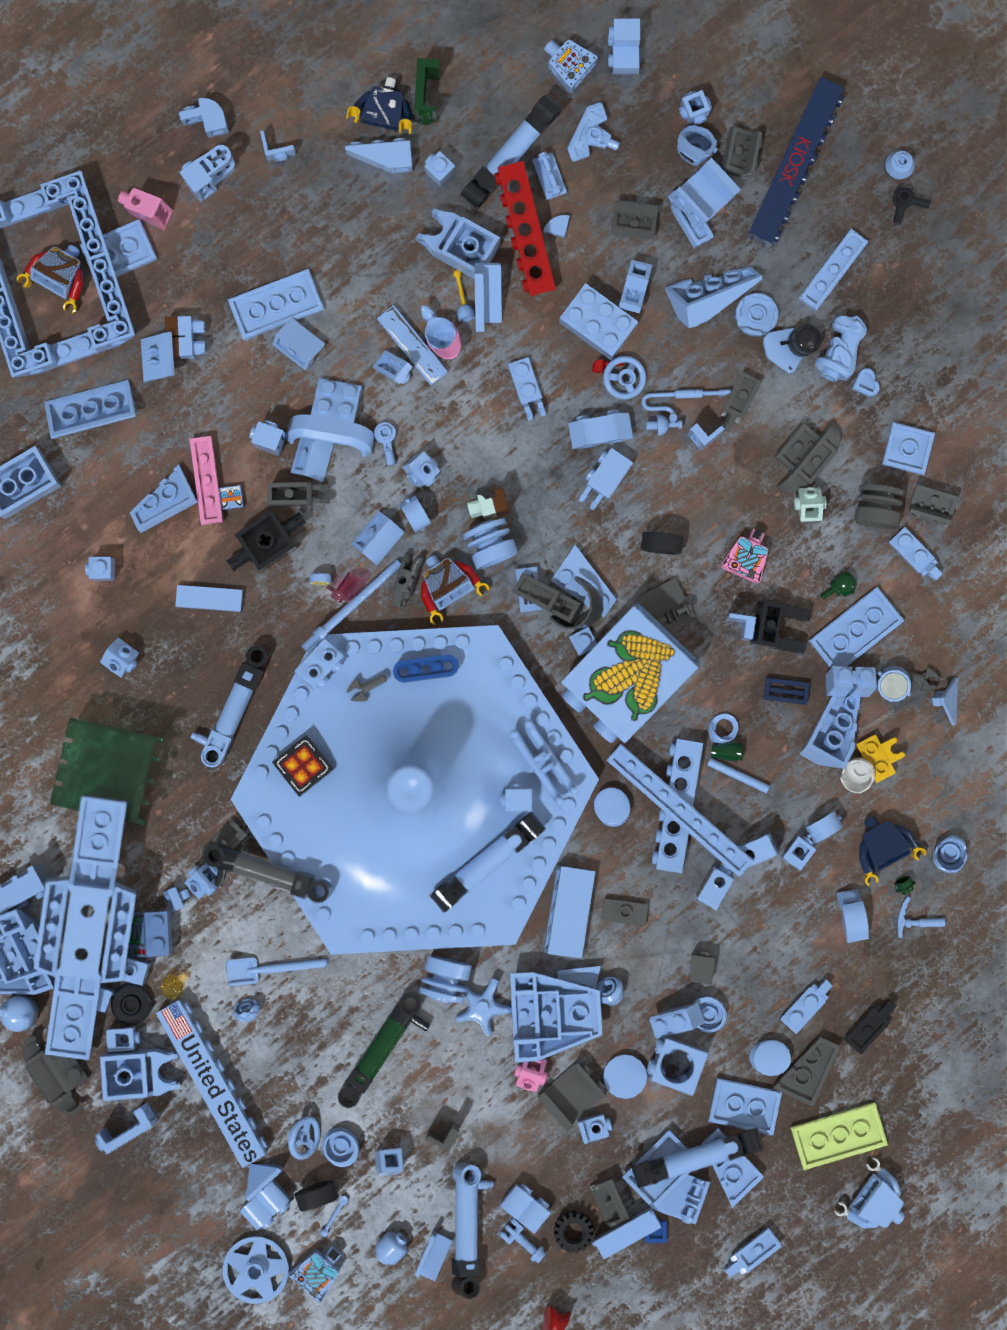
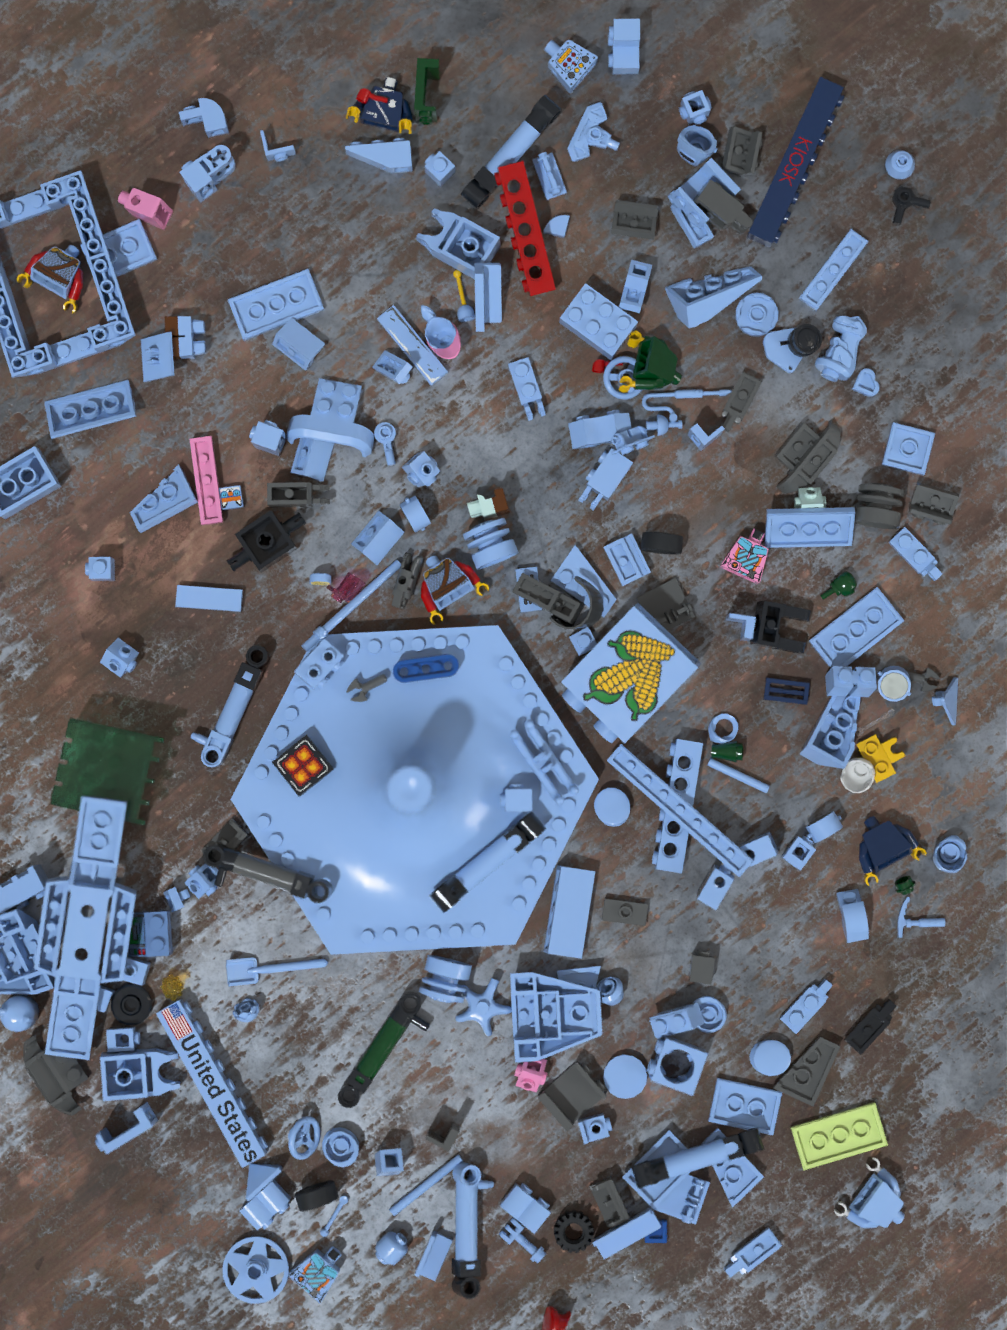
(364, 94): none -> red hand
(423, 1187): none -> light blue bar
(626, 559): none -> light blue plate
(631, 438): none -> light blue hinge
(653, 366): none -> dark green torso
(722, 208): none -> dark grey hinge
(809, 527): none -> light blue tile

